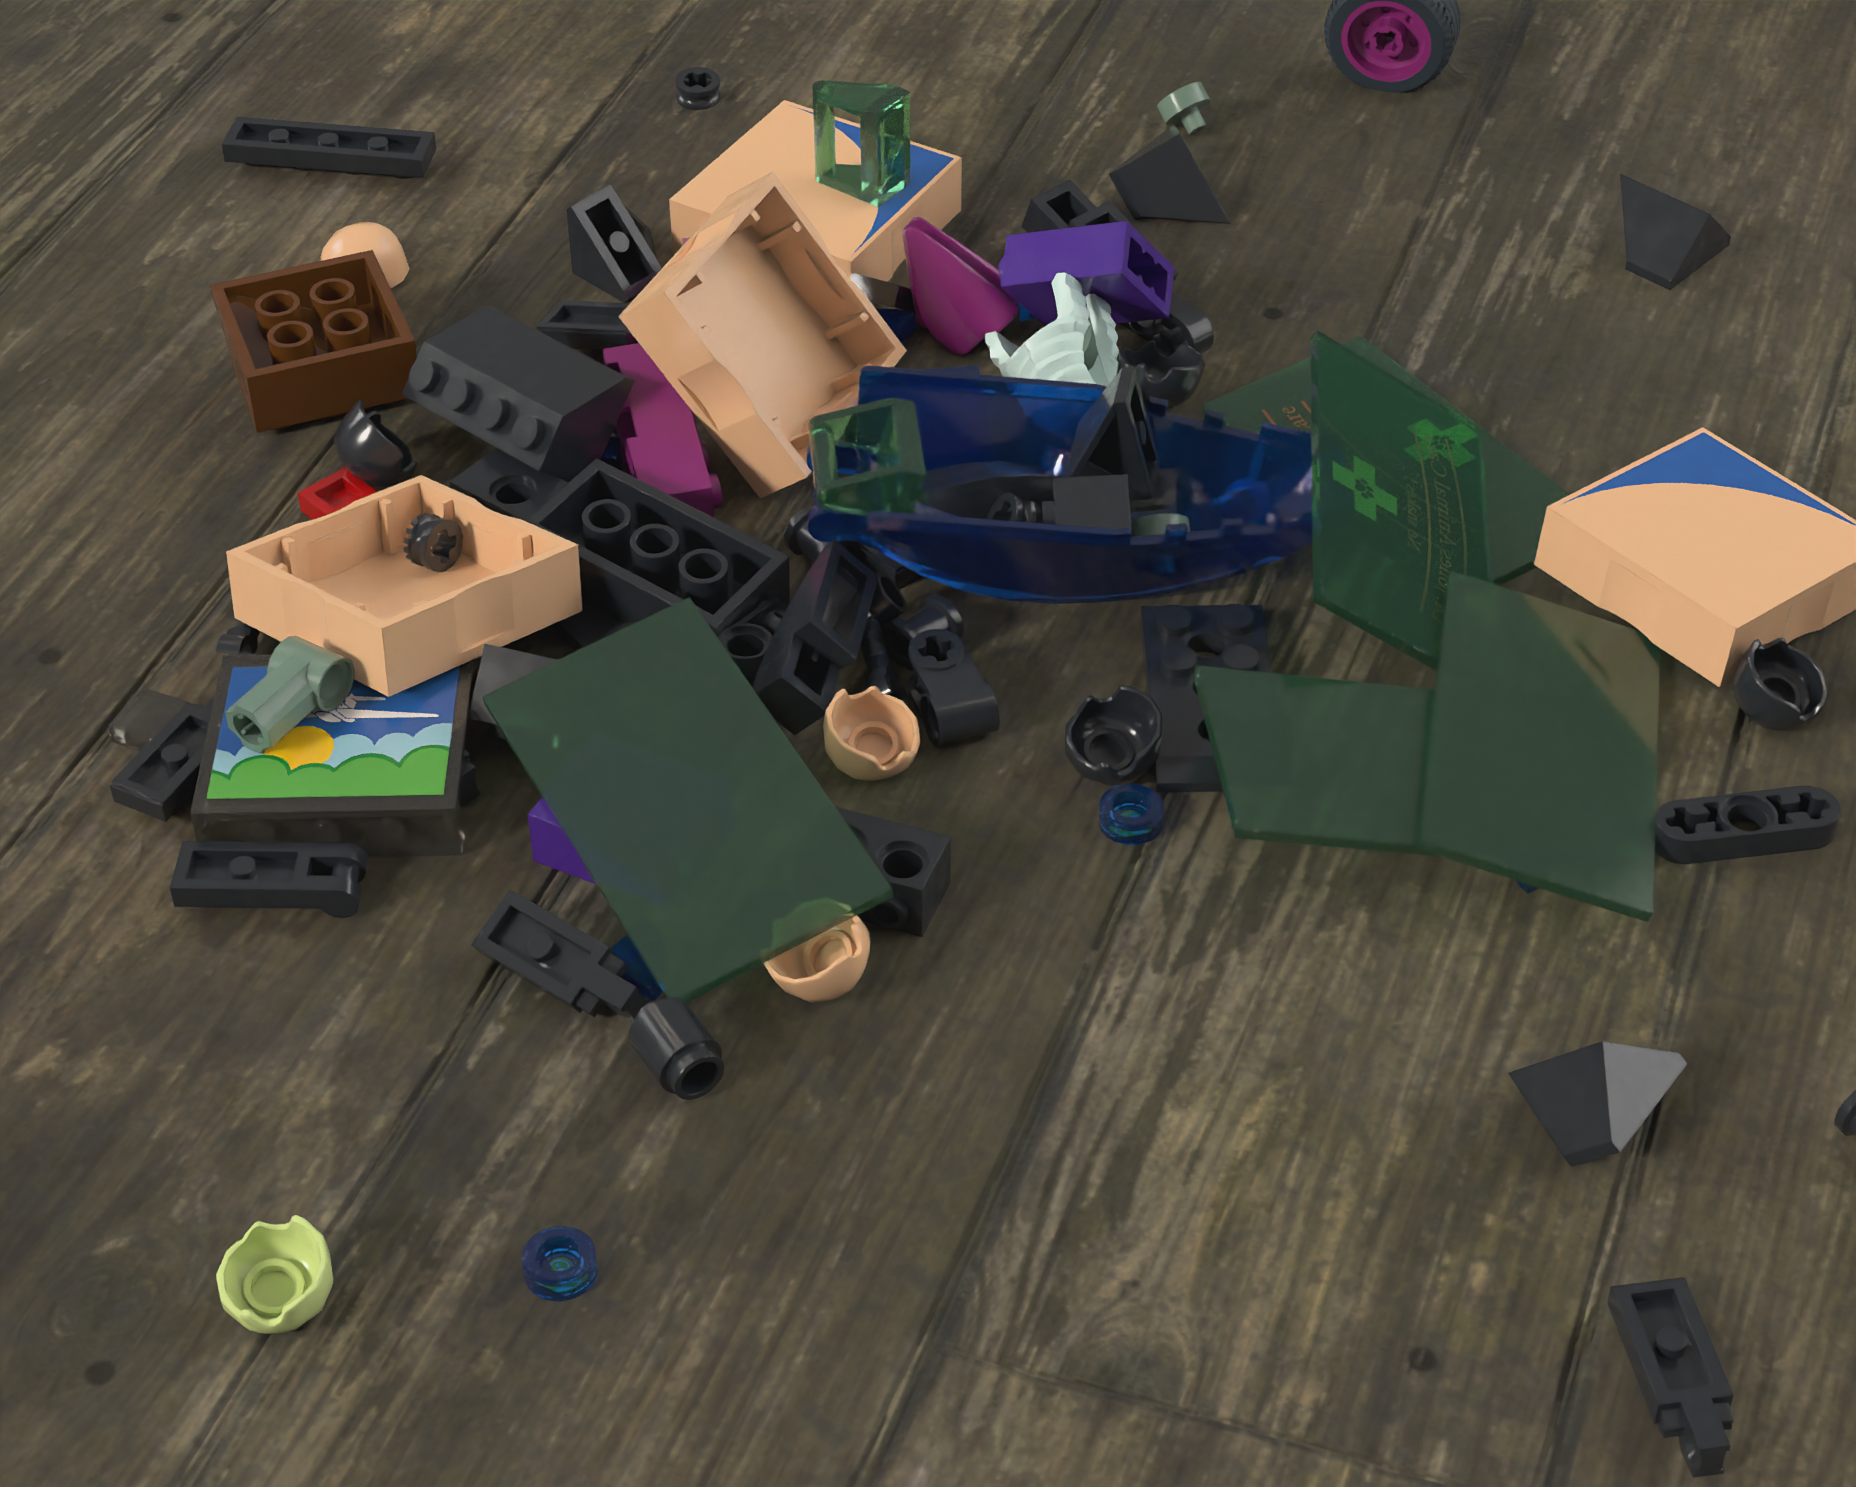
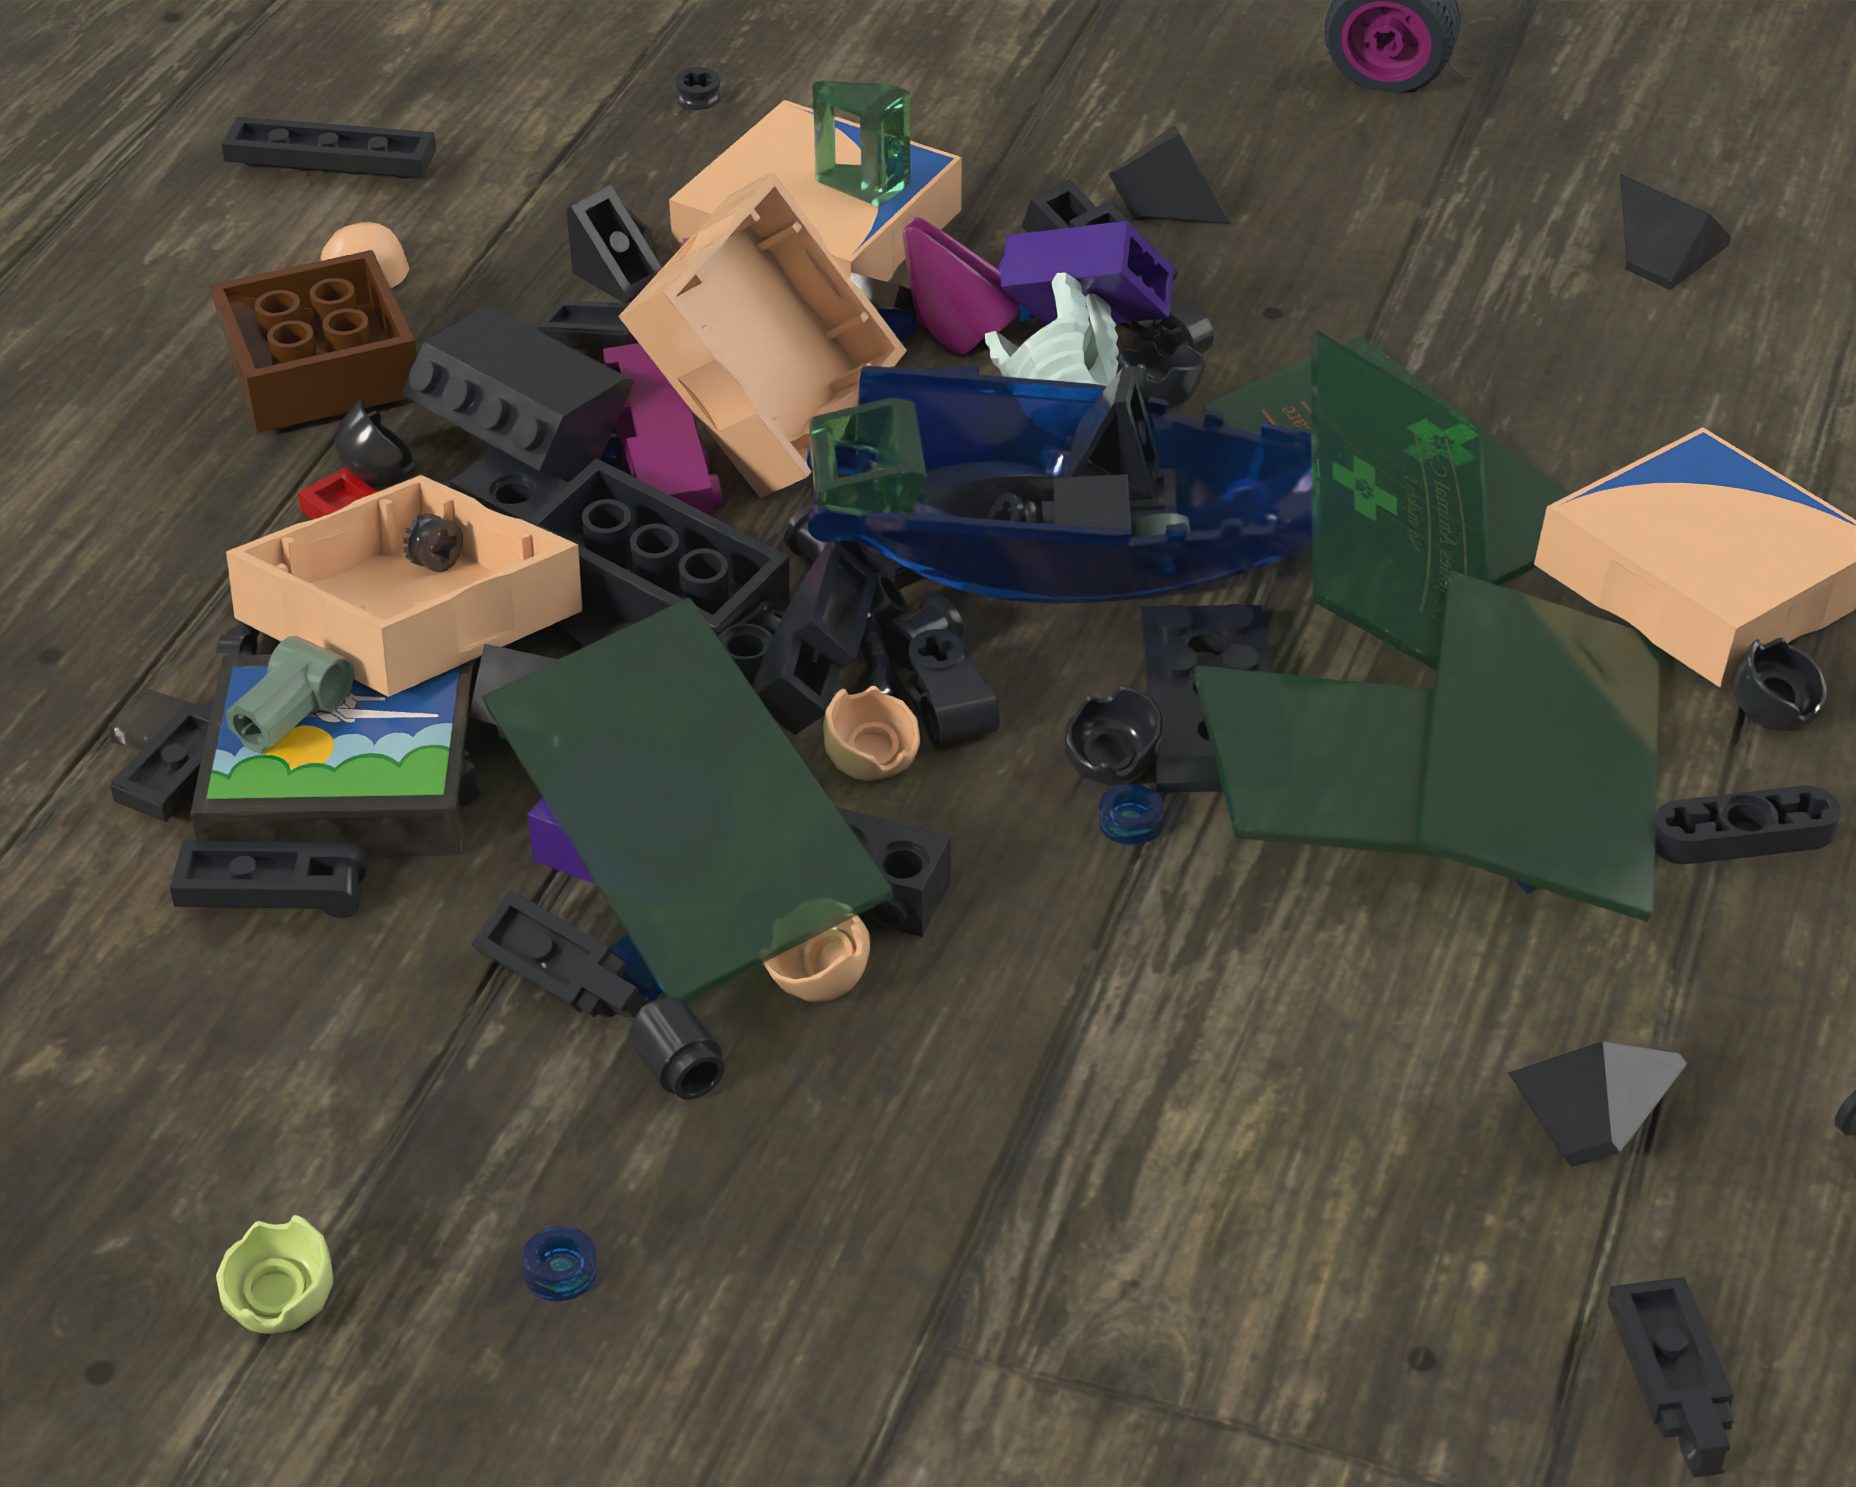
(1185, 107): sand green tile -> none

